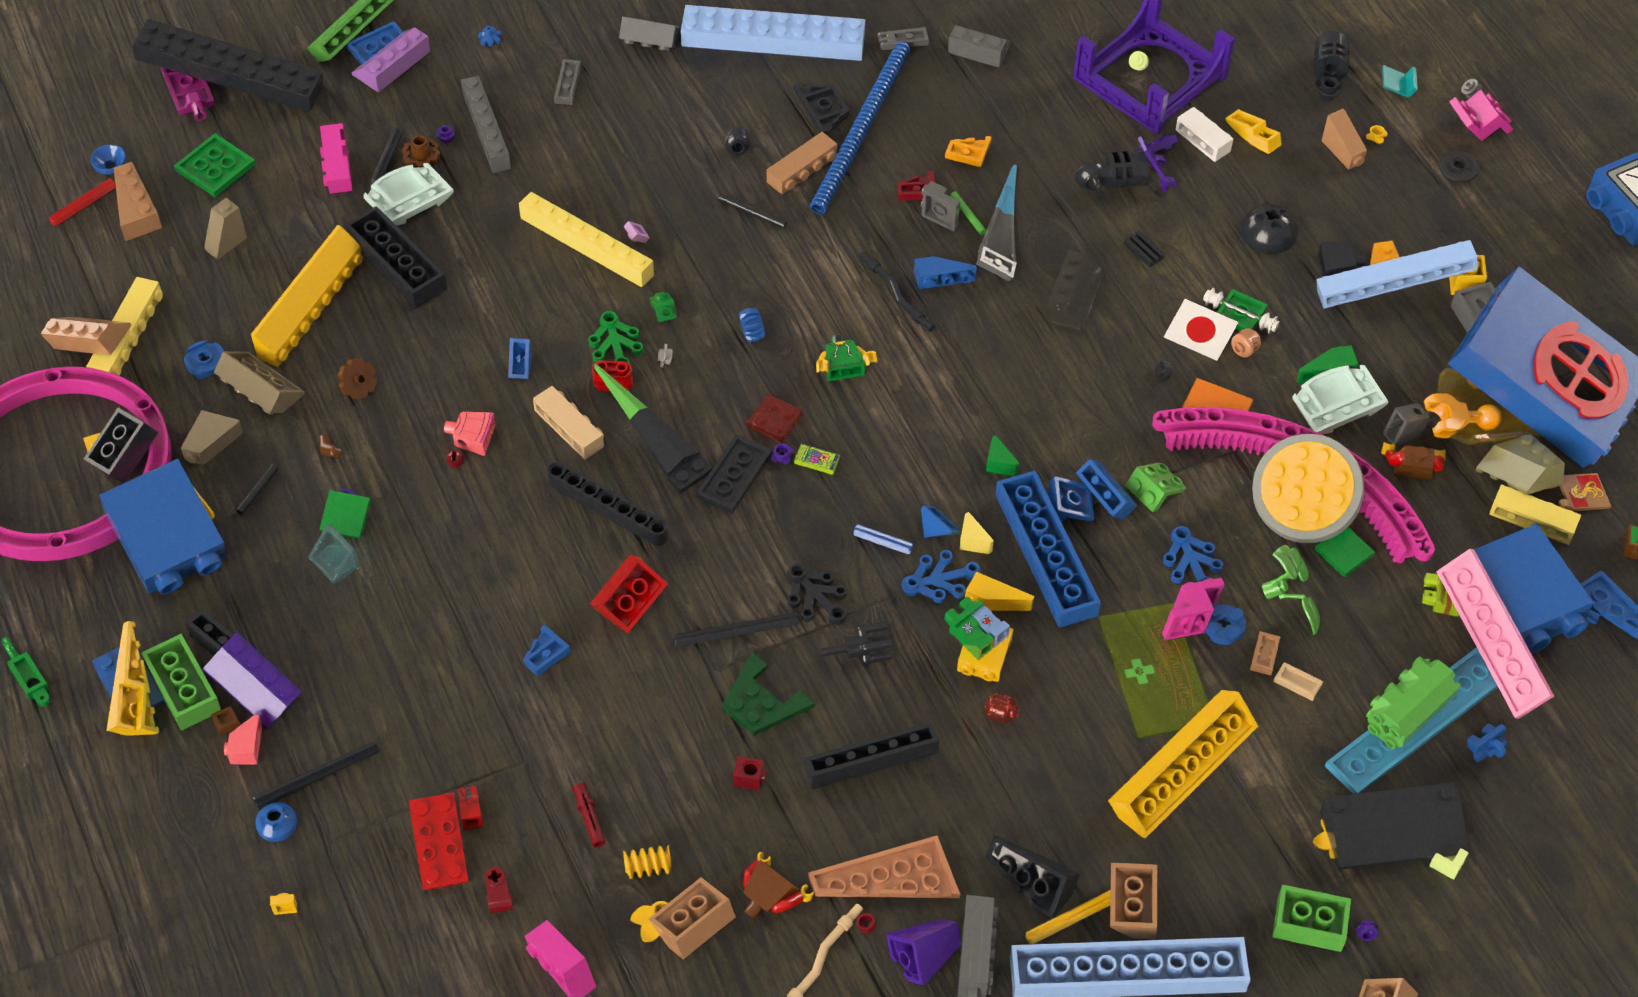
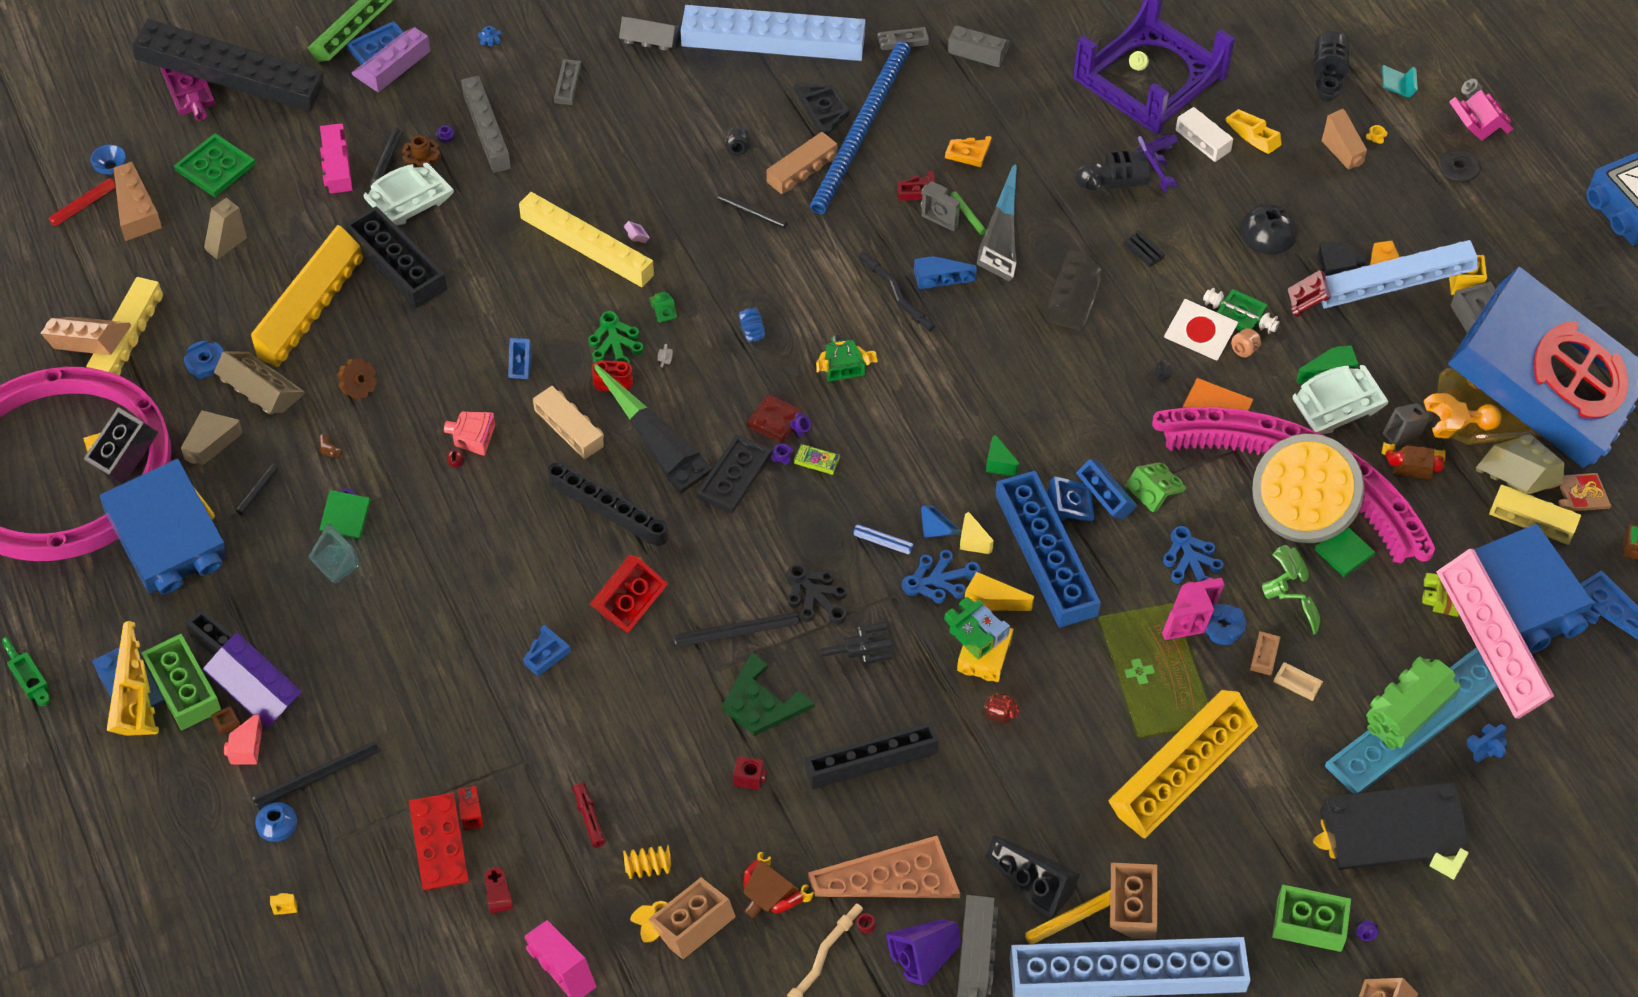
(801, 424): none -> dark purple plate
(1306, 292): none -> plate

